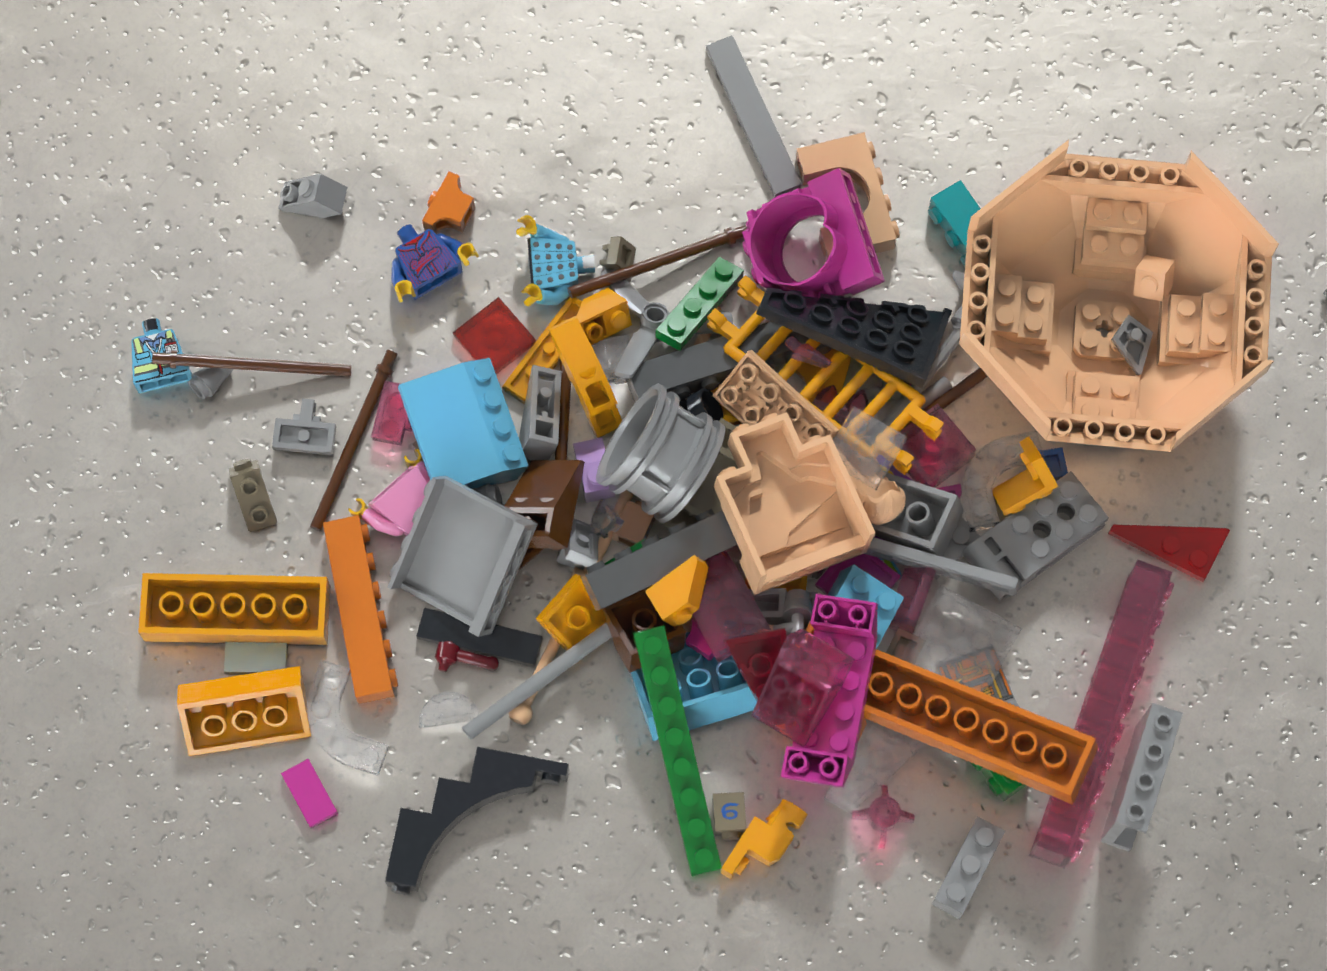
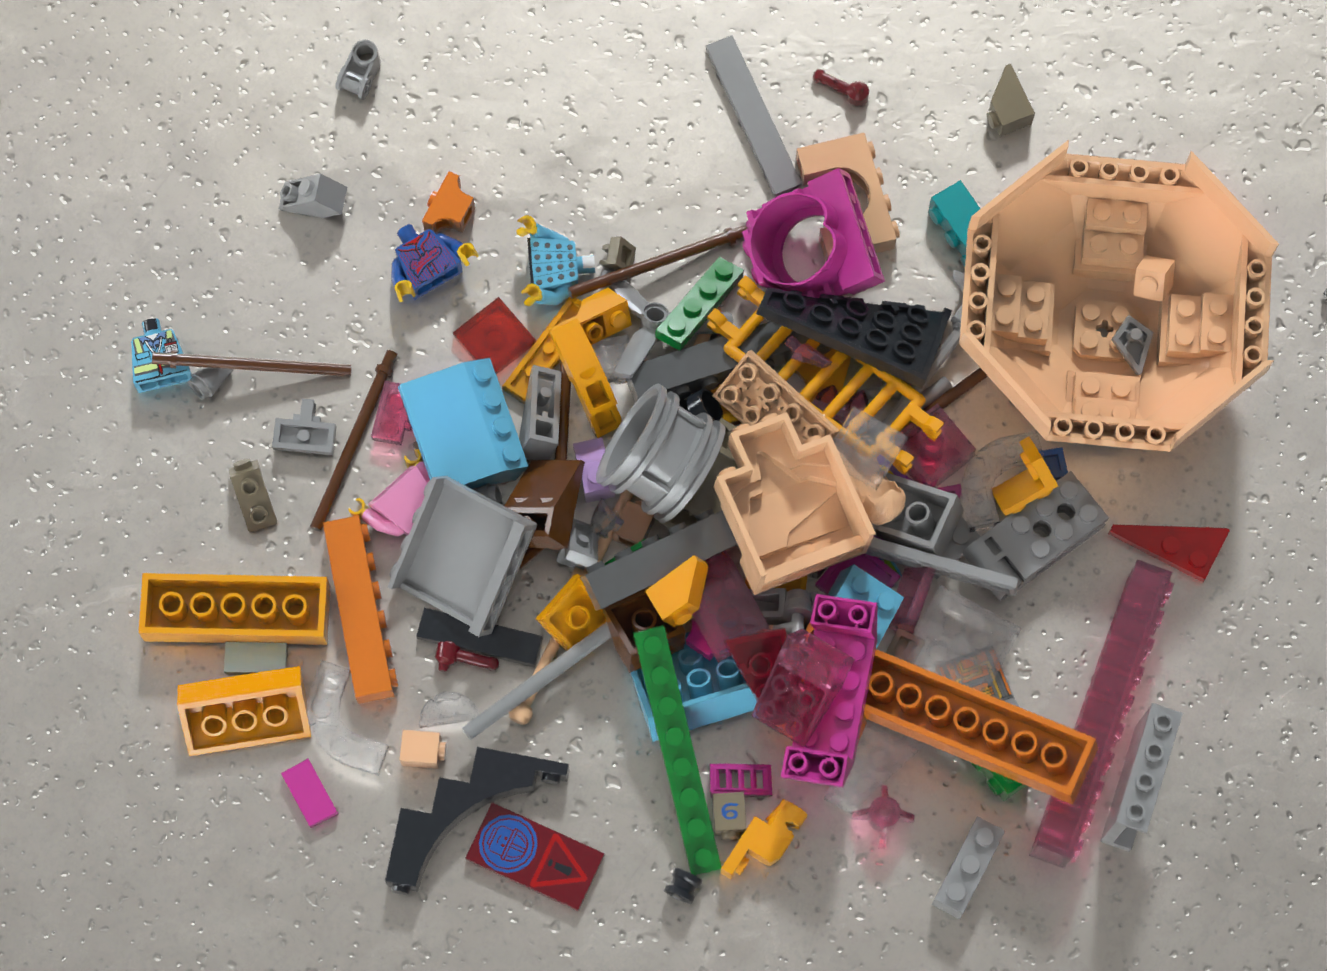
(358, 74): none -> light grey piece
(422, 749): none -> light nougat brick
(535, 856): none -> dark red tile
(683, 885): none -> black wheel
(728, 769): none -> dark pink slope
(856, 92): none -> dark red piece
(1009, 105): none -> dark tan slope

